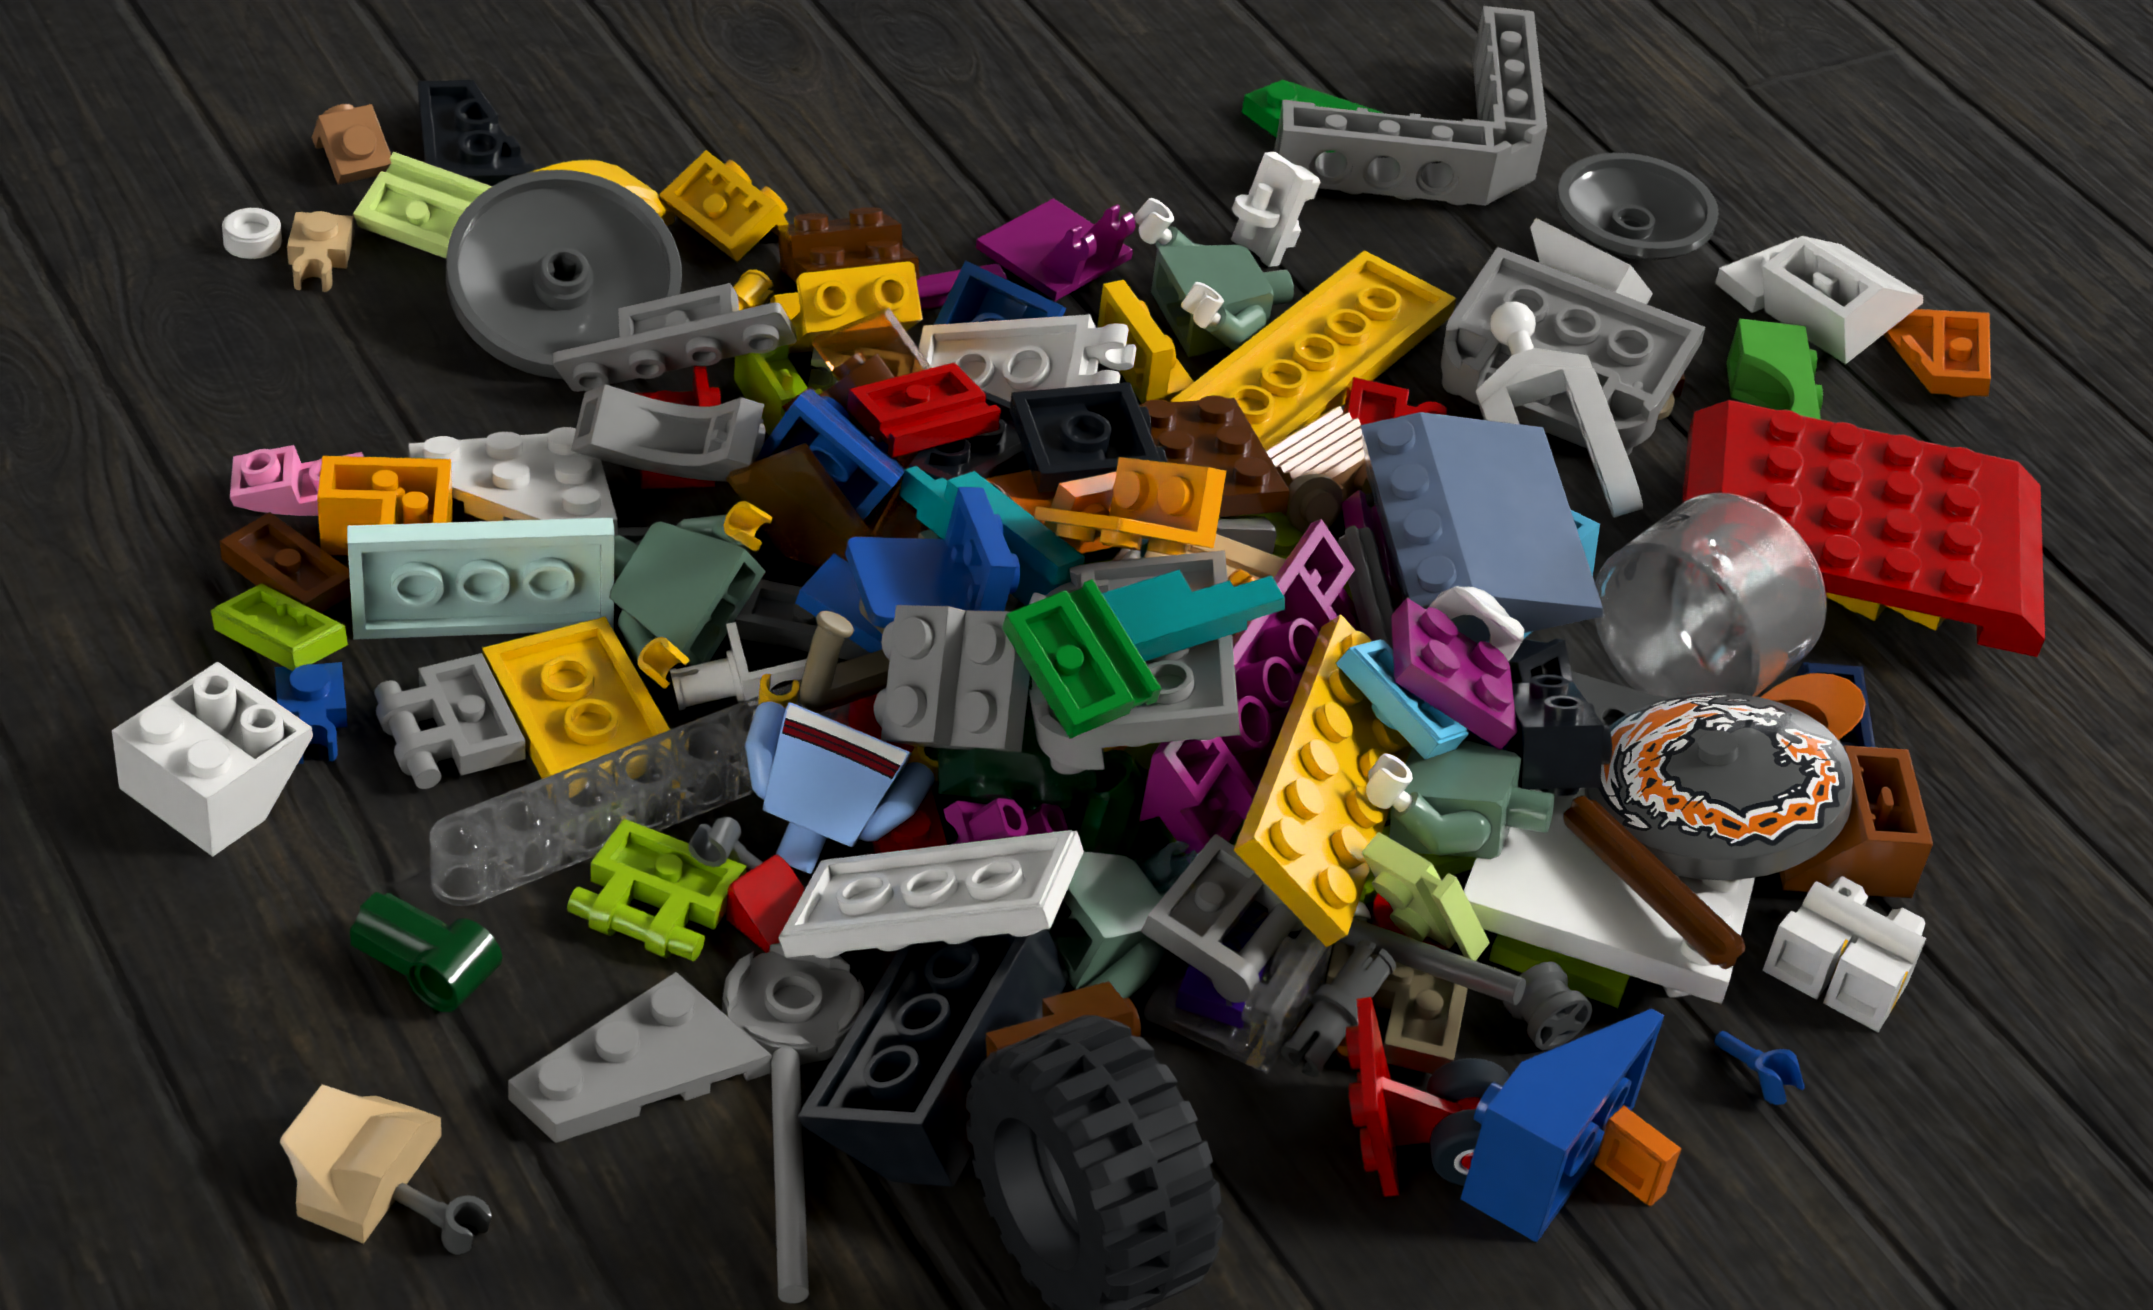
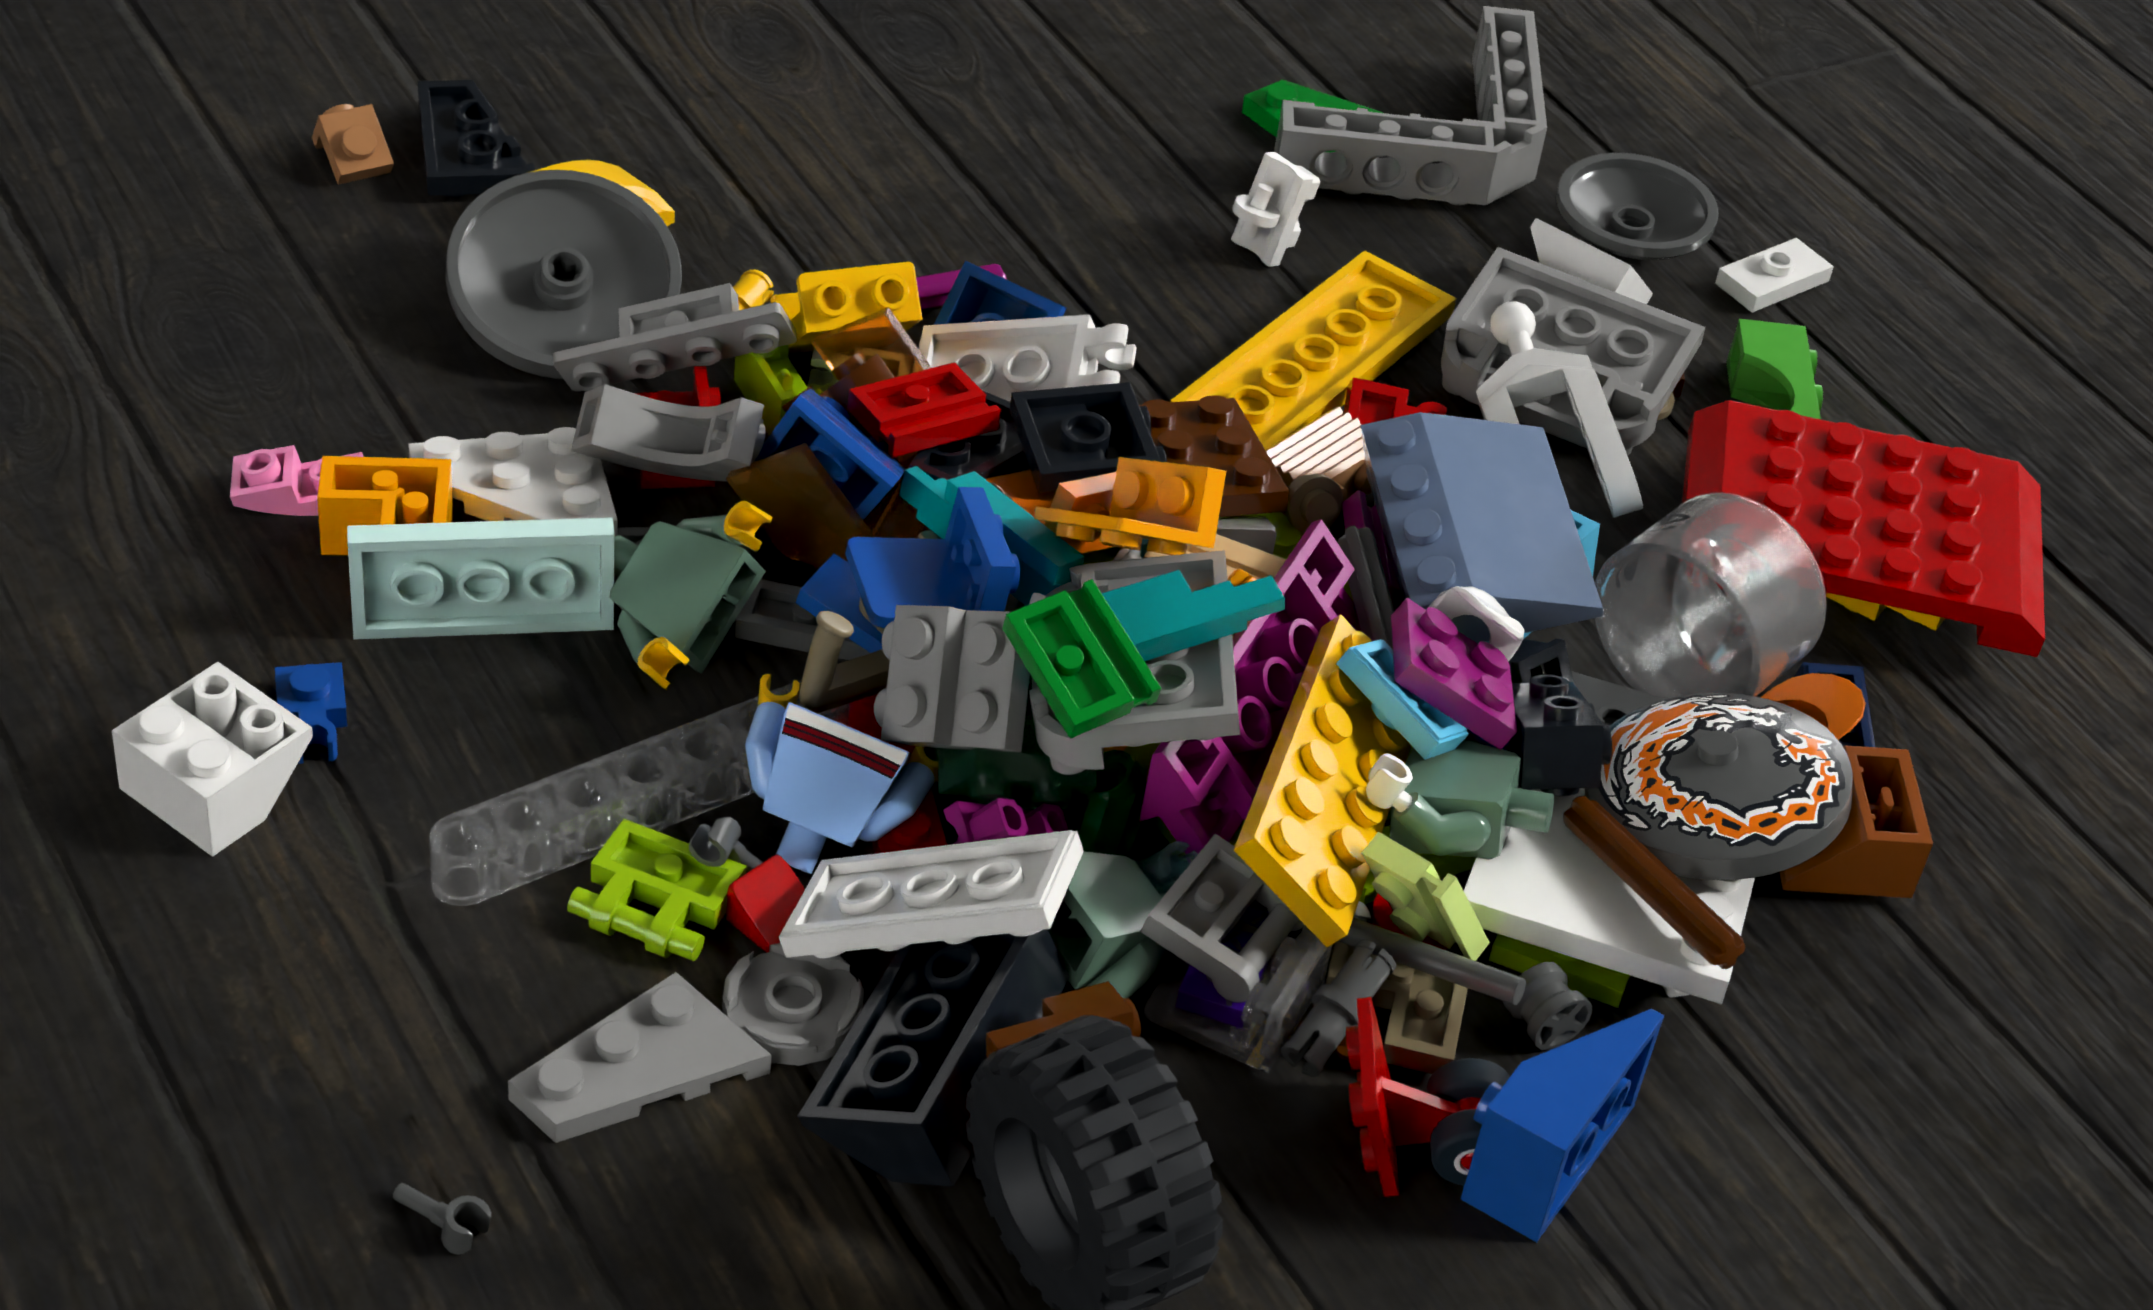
(251, 233): white tile -> none
(279, 627): lime plate -> none
(287, 562): reddish brown plate -> none
(318, 245): tan plate -> none
(353, 1157): tan slope -> none
(417, 204): yellowish green plate -> none
(438, 959): dark green piece -> none
(470, 719): light grey plate -> none
(573, 694): yellow plate -> none
(724, 205): yellow bracket -> none
(727, 676): white bracket -> none
(789, 1177): light grey bar -> none
(850, 242): reddish brown plate -> none
(1058, 247): magenta plate -> none
(1155, 368): yellow bracket -> none
(1208, 291): sand green torso -> none
(1637, 1156): orange tile -> none
(1773, 1067): blue hand -> none
(1835, 296): white slope -> none
(1853, 946): white hips -> none
(1946, 350): orange wing -> none

